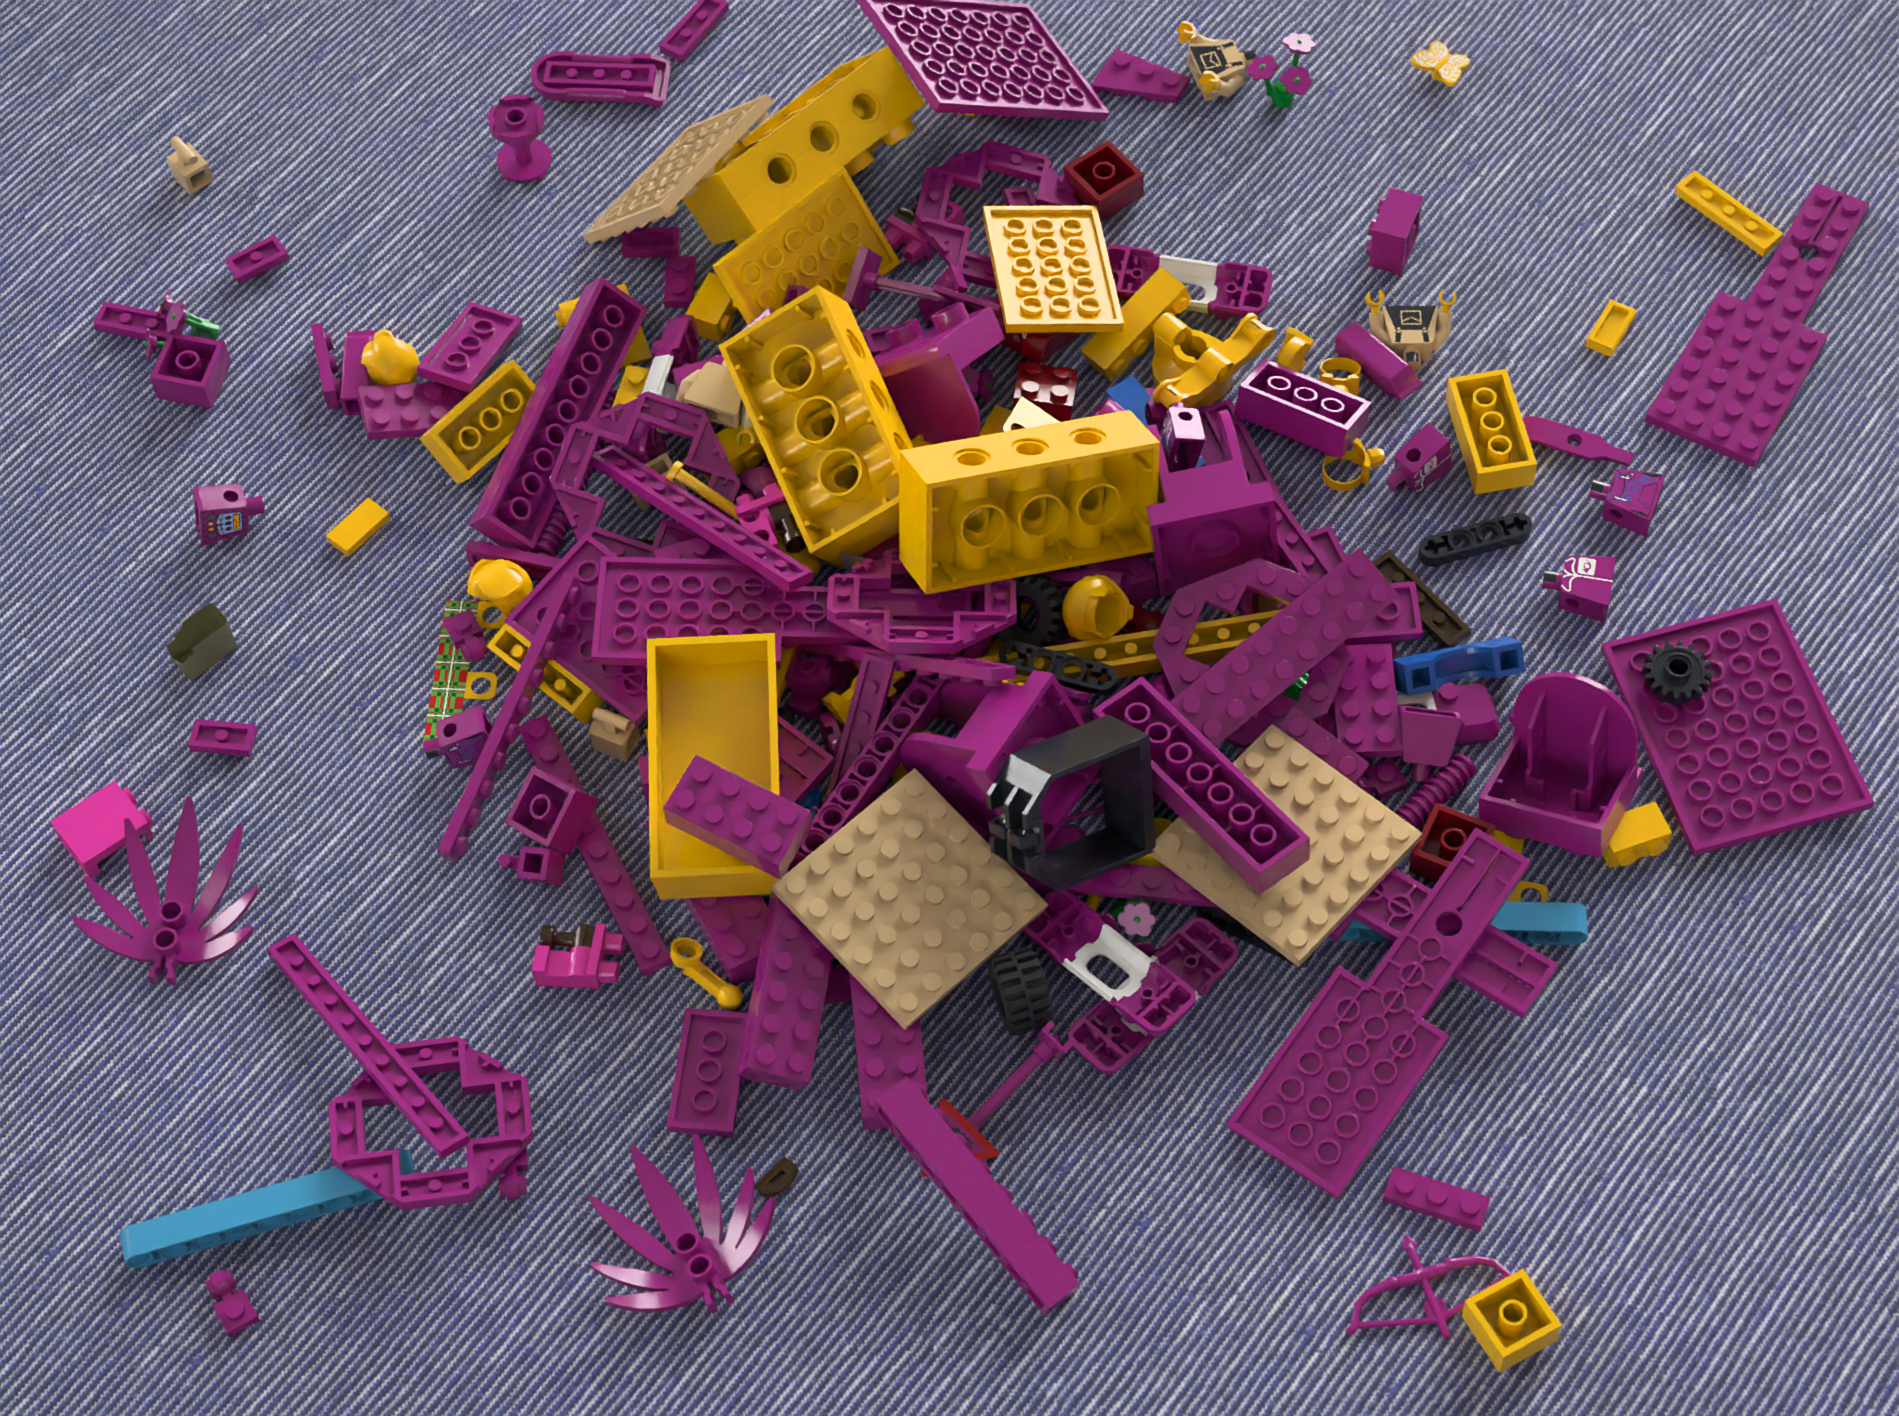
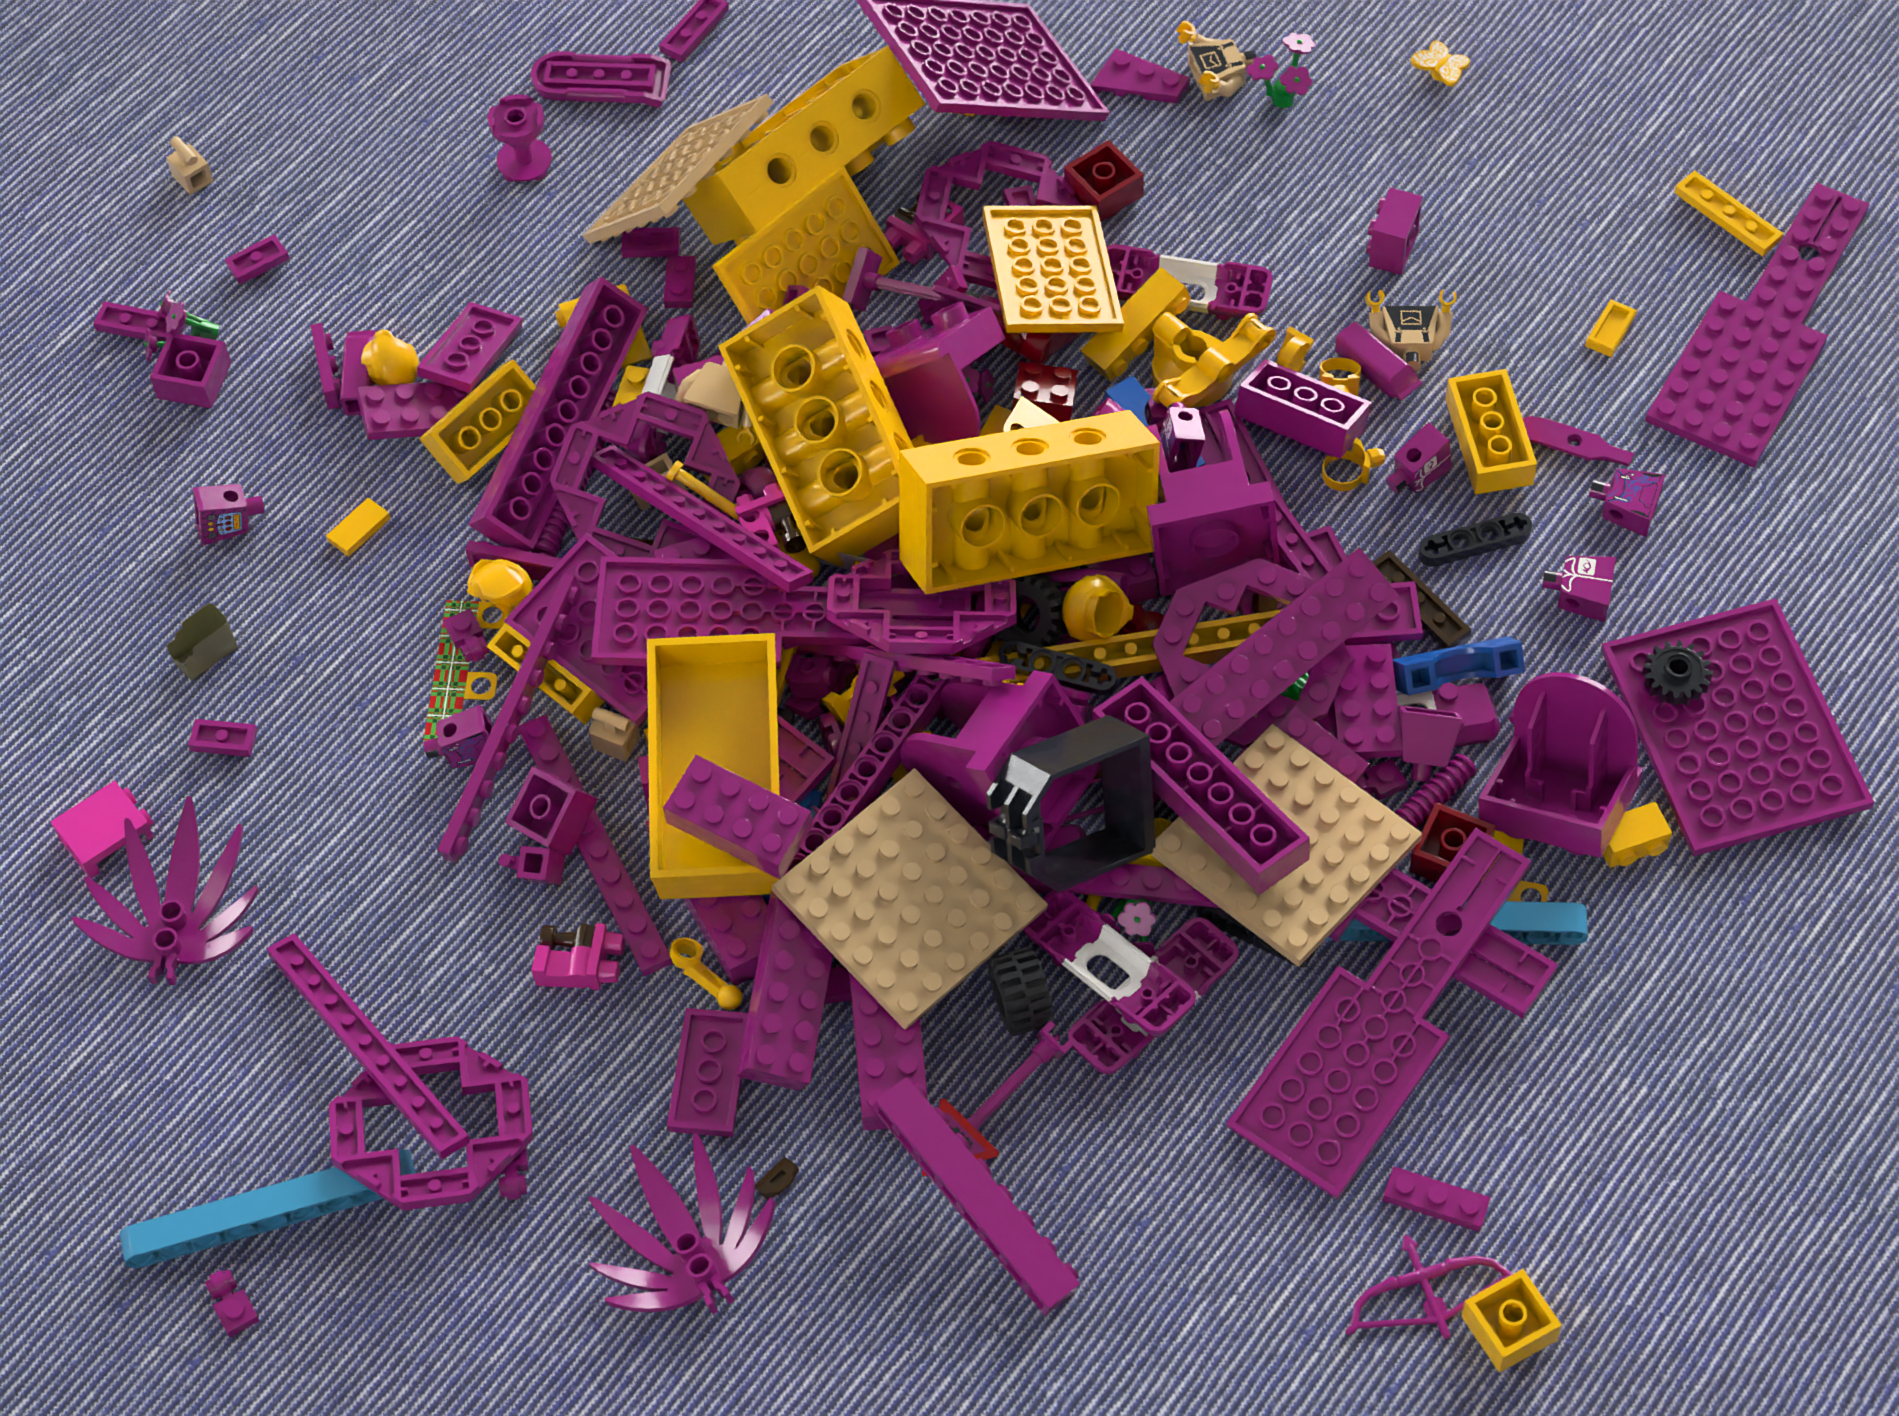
(712, 309): yellow brick -> none

